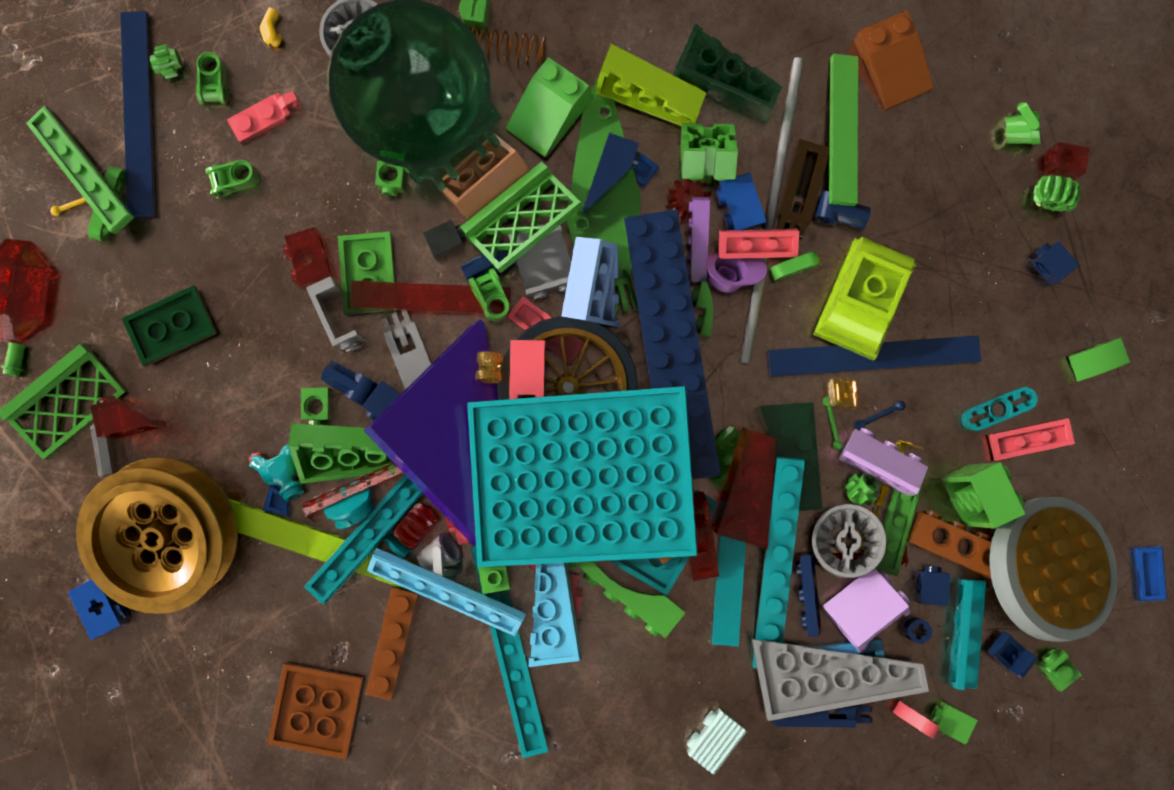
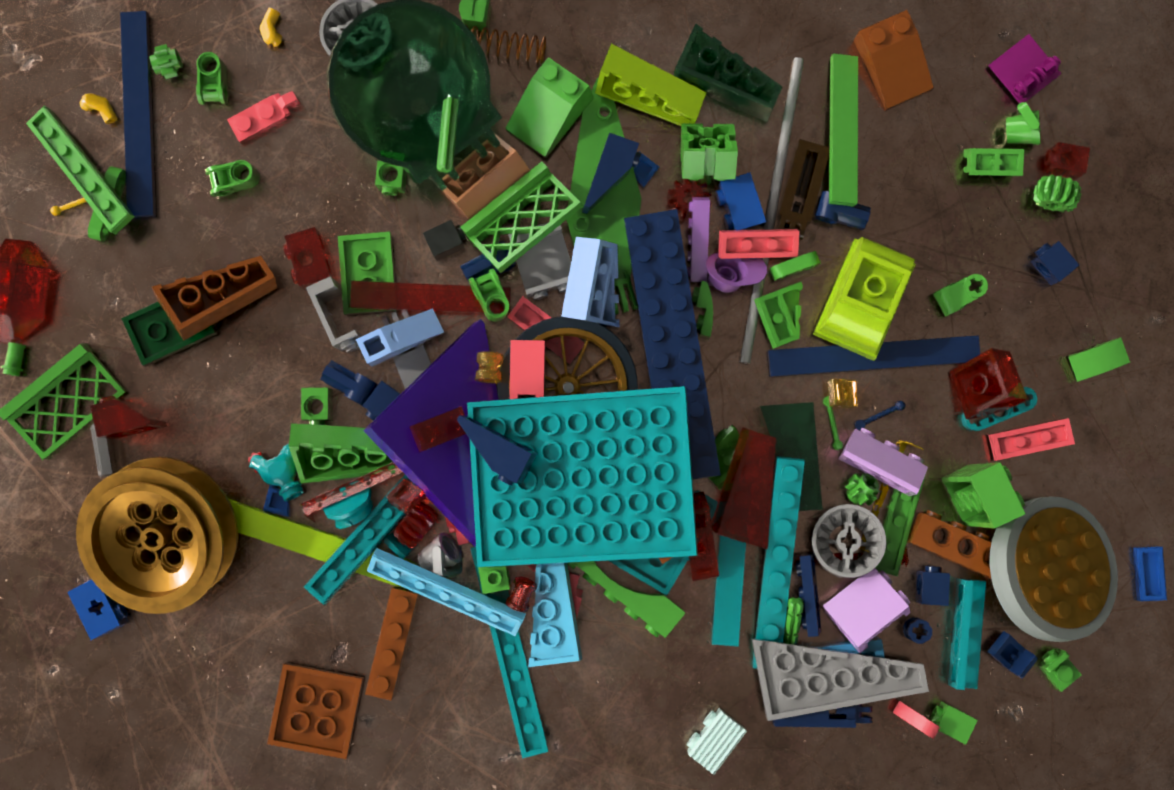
(101, 104): none -> yellow arm
(210, 297): none -> dark orange wedge
(399, 337): none -> light blue slope
(405, 496): none -> clear red plate
(437, 429): none -> clear red plate
(447, 135): none -> bright green axle
(501, 453): none -> dark blue slope
(521, 594): none -> clear red bush
(781, 314): none -> bright green wing
(793, 620): none -> bright green axle
(957, 295): none -> bright green piece
(988, 384): none -> clear red slope
(994, 162): none -> bright green hinge
(1025, 69): none -> magenta hinge

